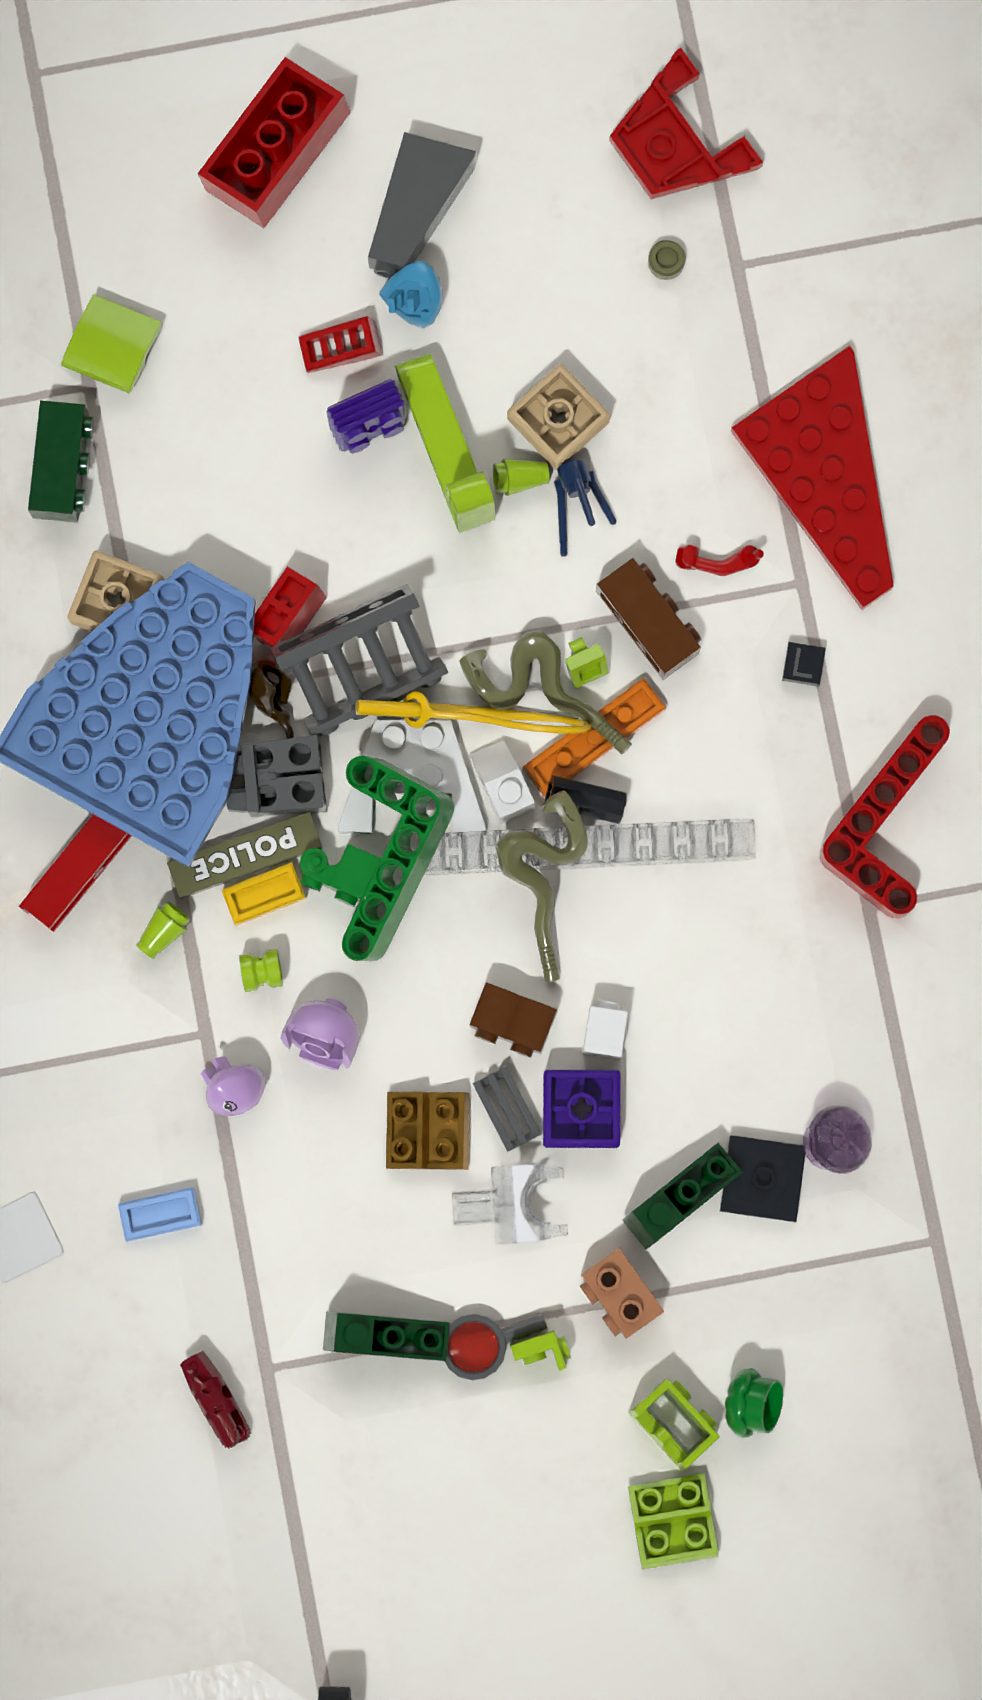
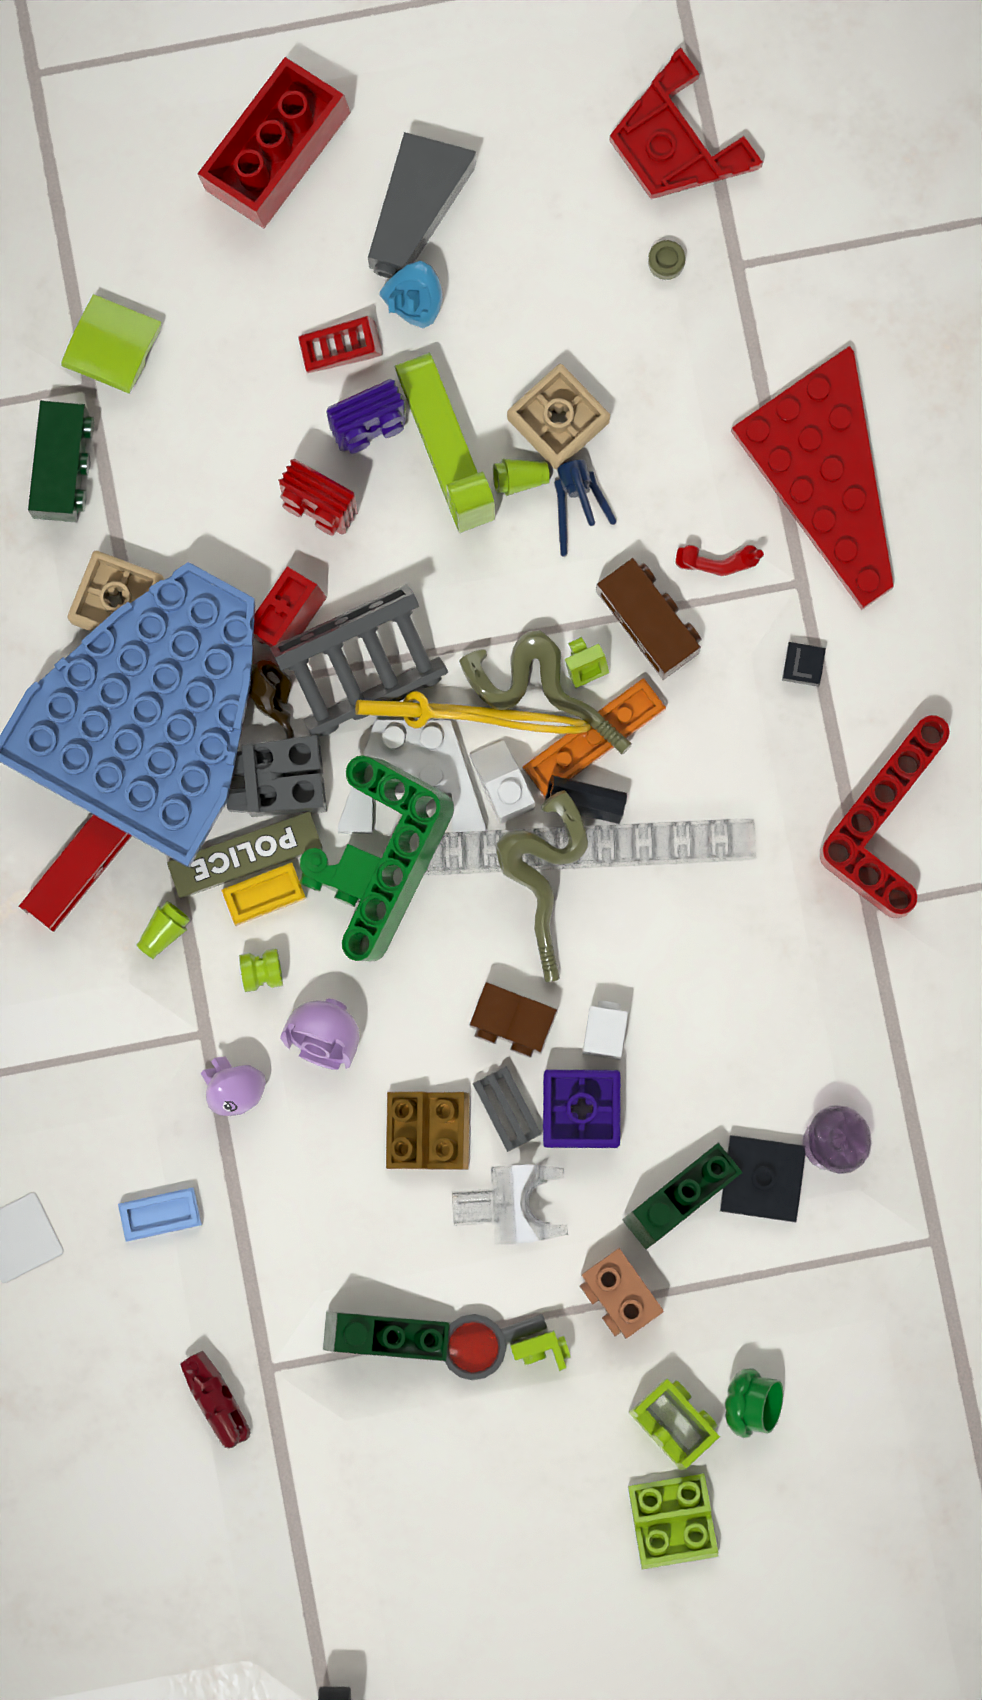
(318, 497): none -> red brick

